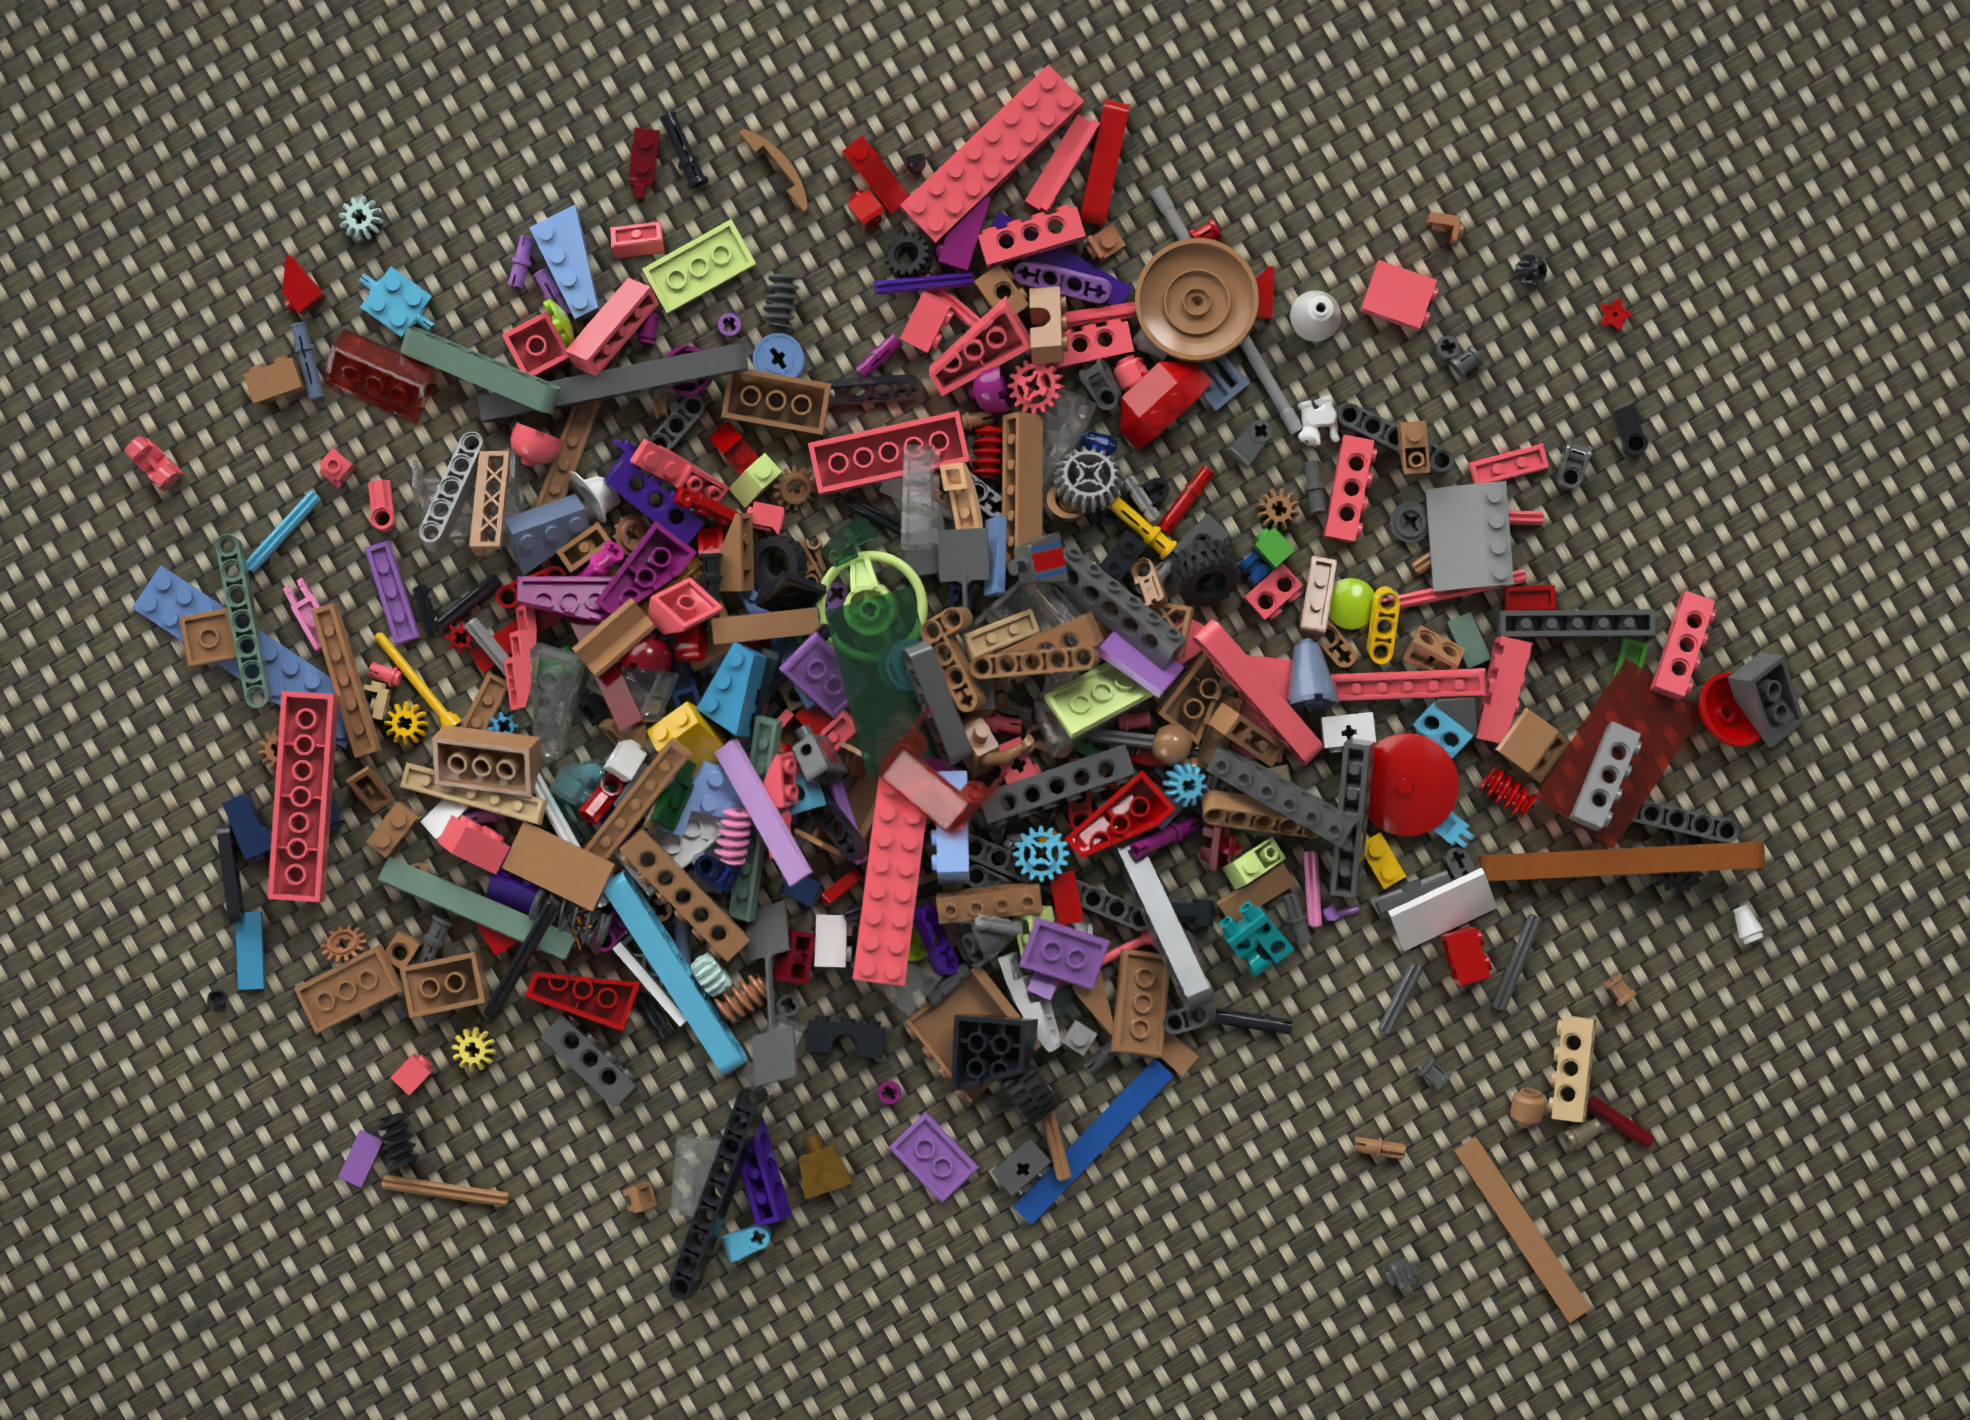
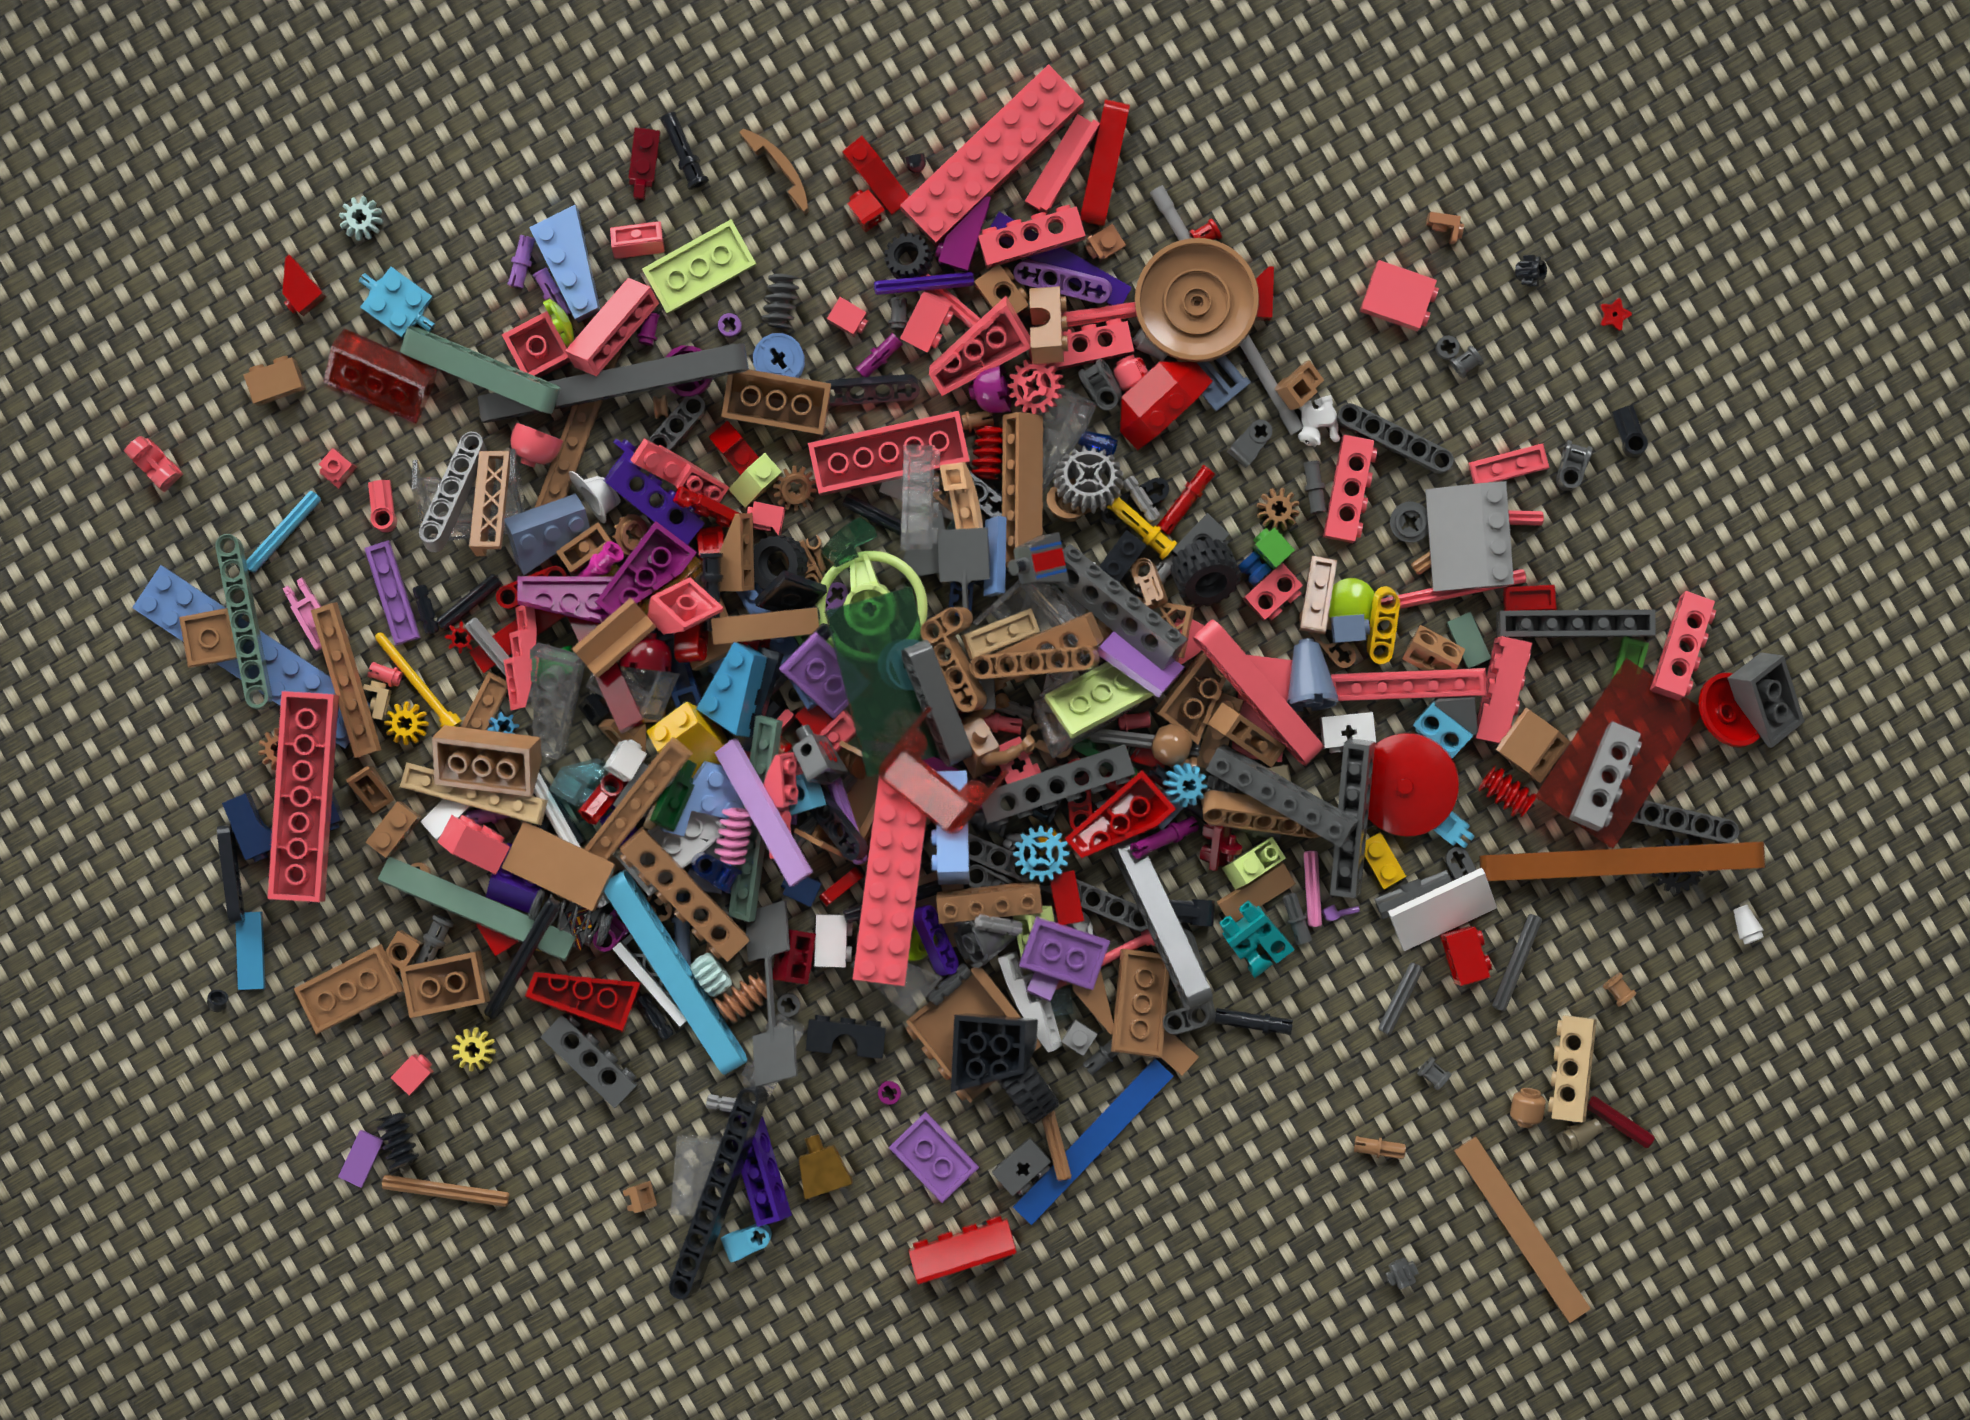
(304, 349): sand blue pin -> none
(346, 935): nougat gear -> none
(723, 1103): none -> light grey axle
(848, 317): none -> coral brick
(898, 313): none -> dark grey pin
(962, 1250): none -> slope
(1299, 386): none -> medium nougat brick
(1309, 322): white cone -> none
(1349, 628): none -> sand blue brick
(1413, 447): medium nougat slope -> none

